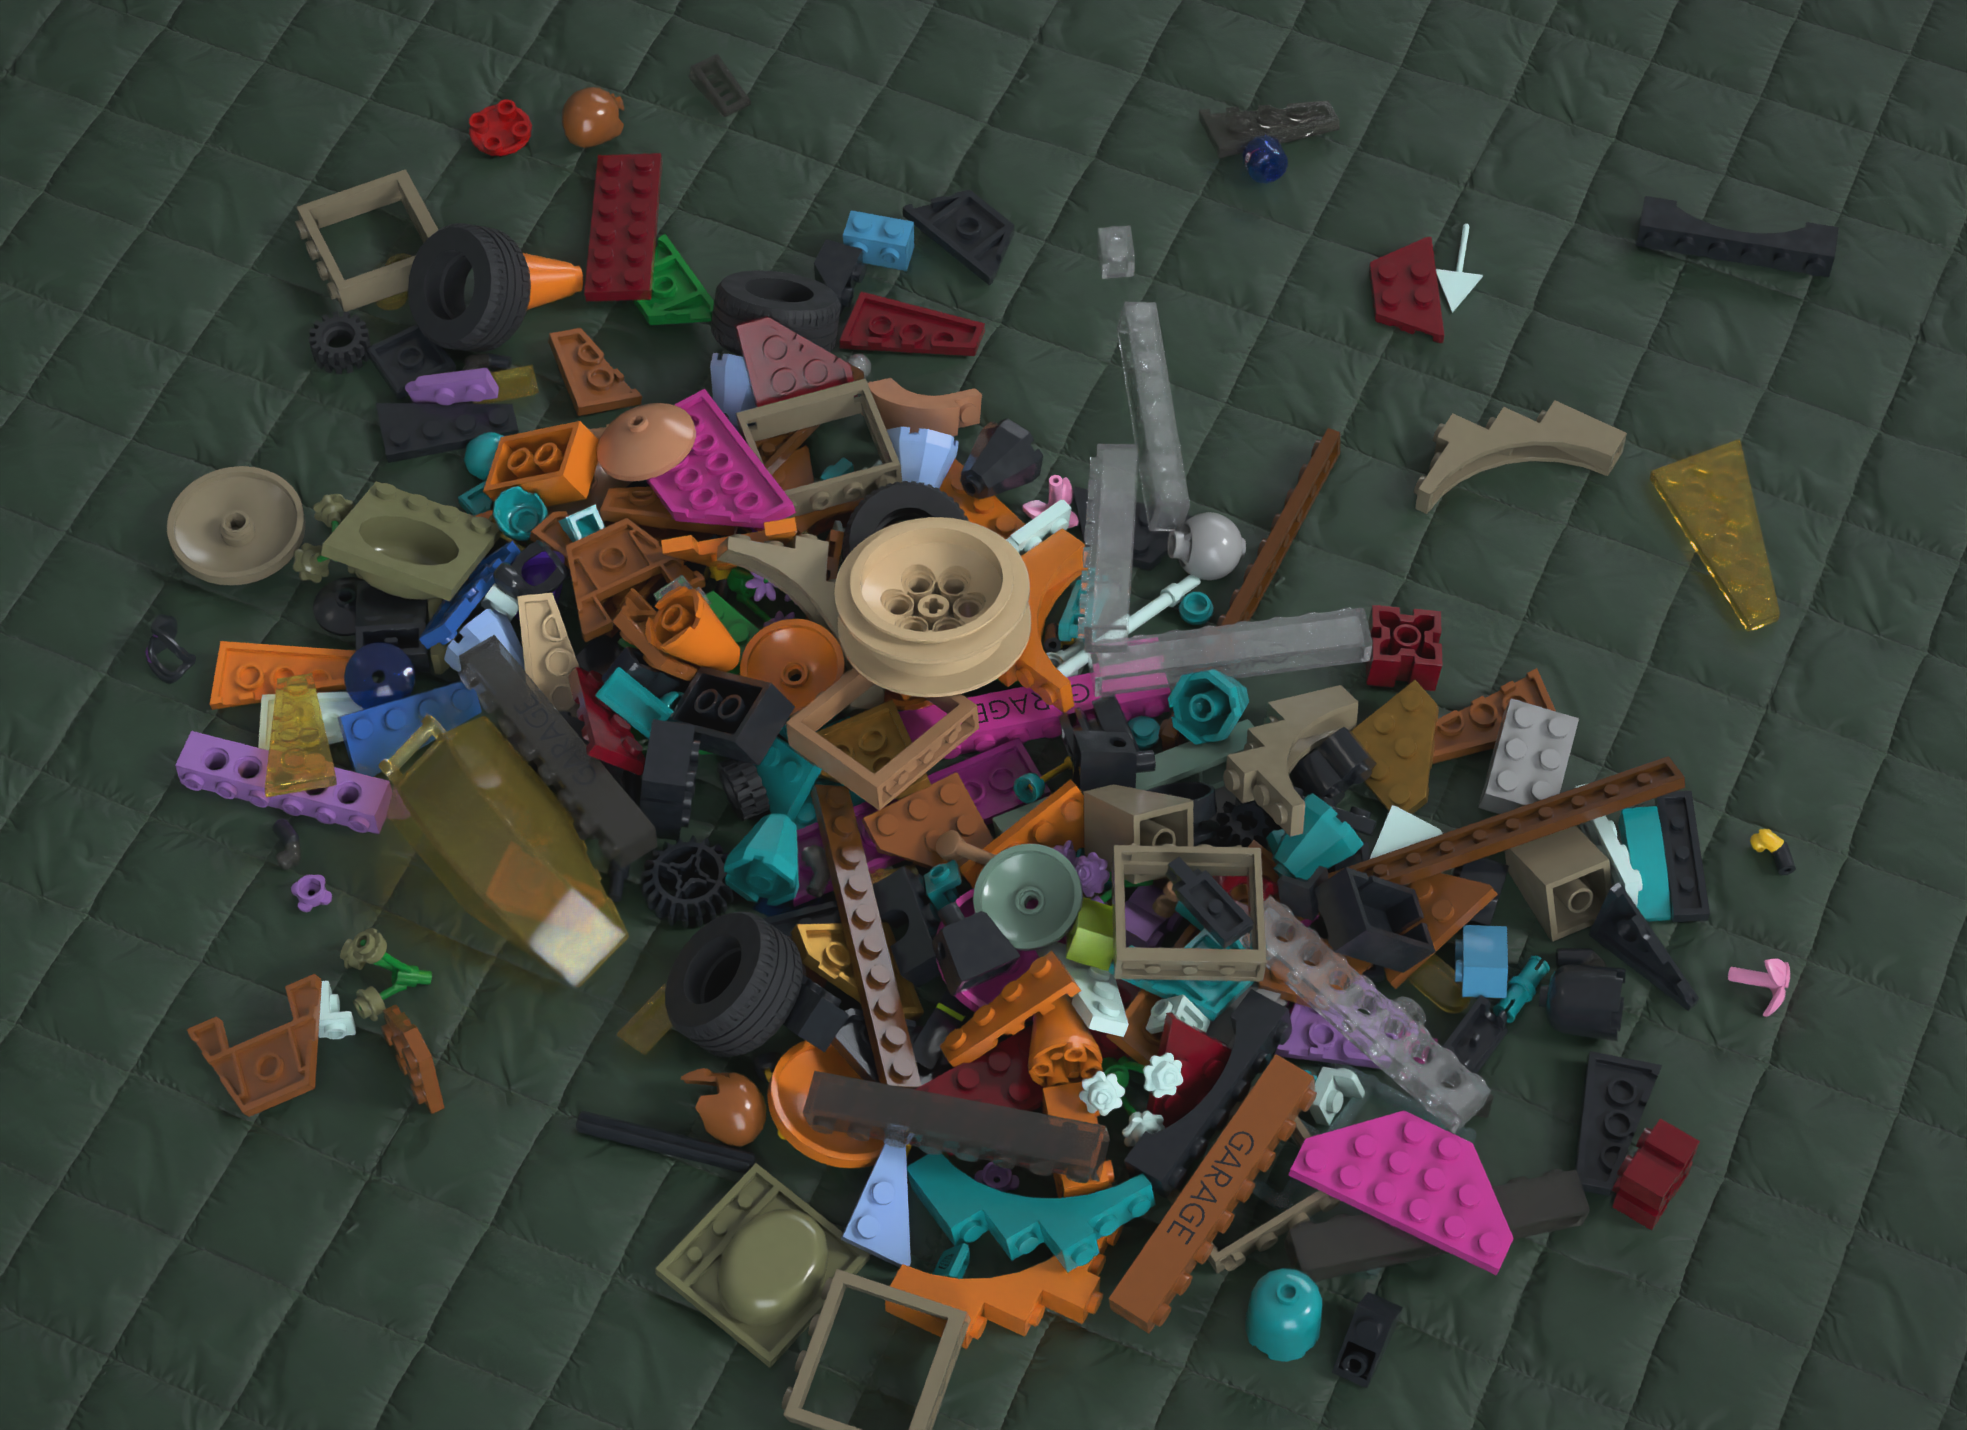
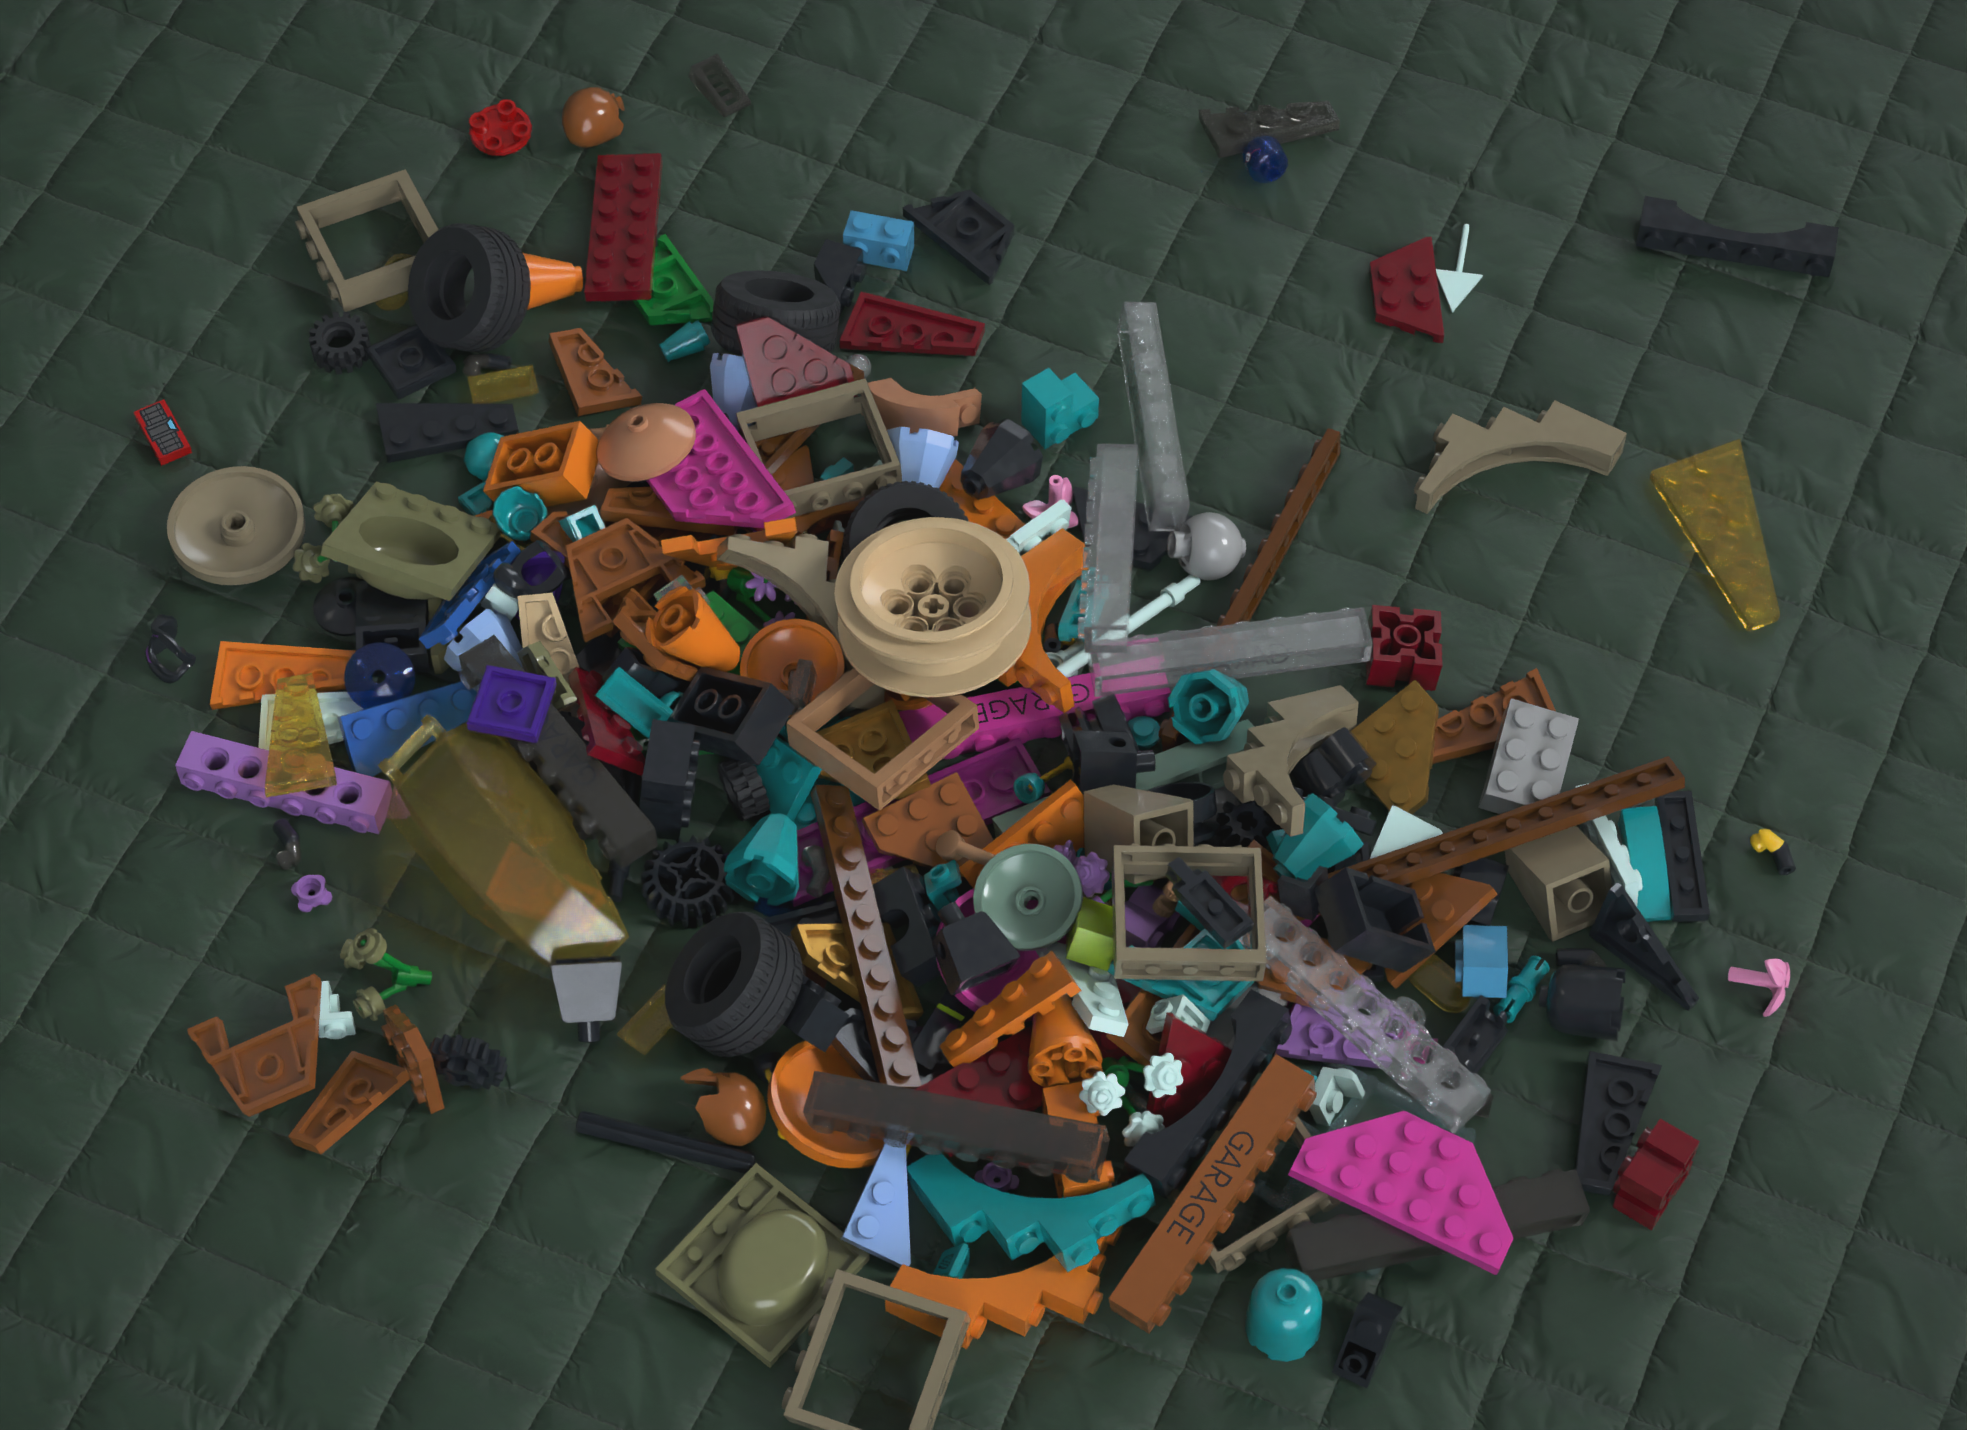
(162, 432): none -> tile
(346, 1100): none -> dark orange wing
(453, 387): medium lavender hinge -> none
(467, 1061): none -> black gear
(511, 704): none -> dark purple tile
(538, 661): none -> olive wing
(587, 991): none -> torso
(685, 341): none -> teal cone
(801, 685): none -> clear smoke bracket
(1056, 406): none -> teal brick
(1116, 252): clear brick -> none
(1196, 608): teal plate -> none

